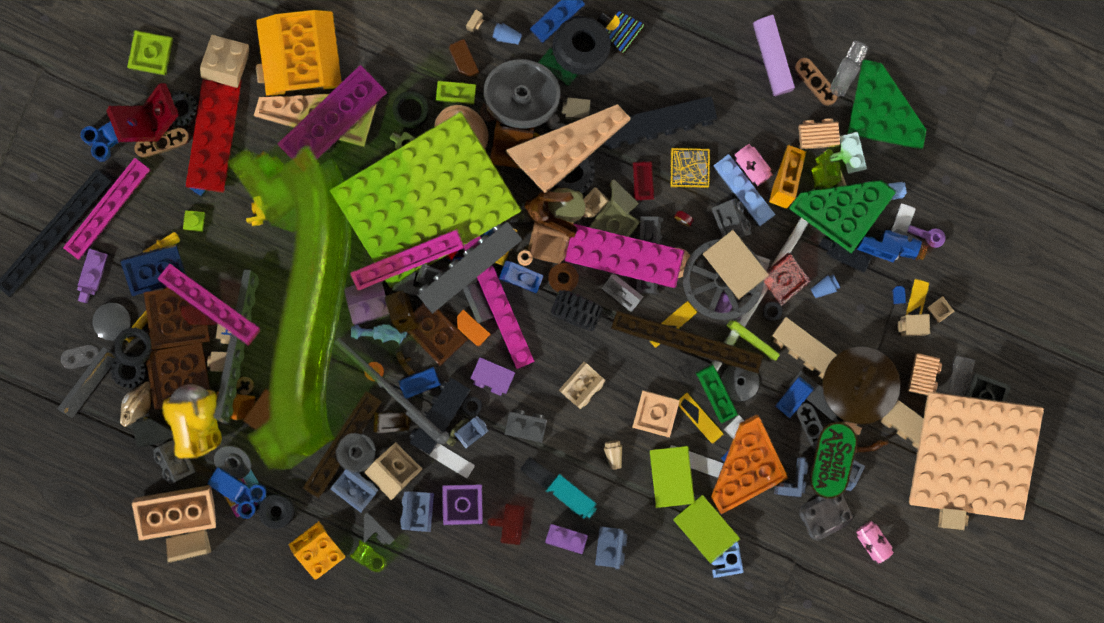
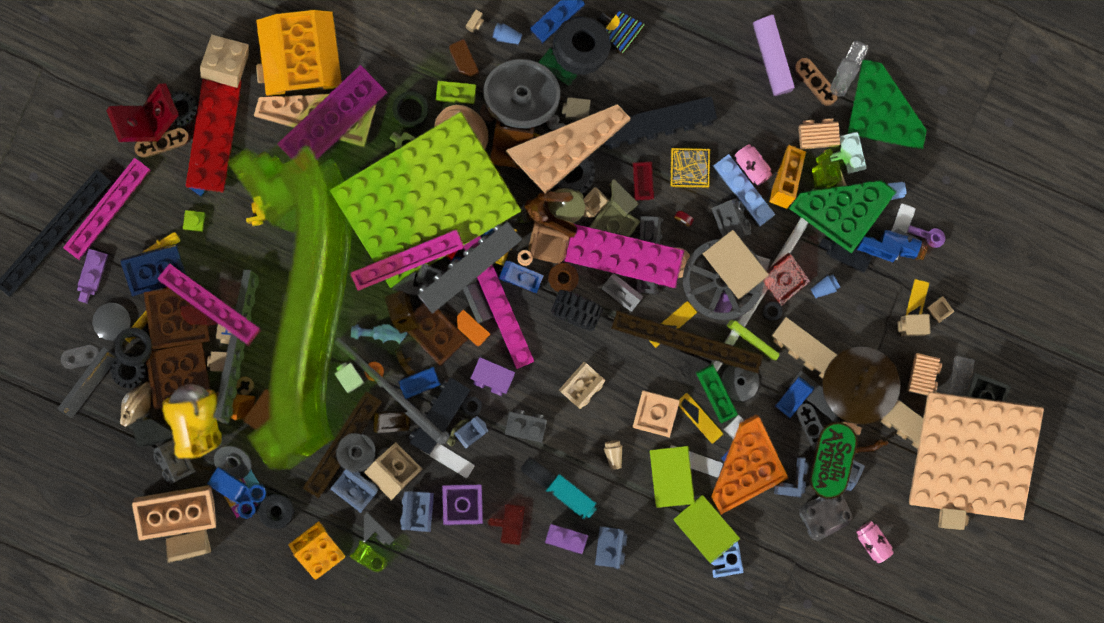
(104, 138): blue piece -> none
(150, 52): lime tile -> none
(348, 377): none -> brick
(366, 303): medium lavender slope -> none
(899, 295): blue piece -> none

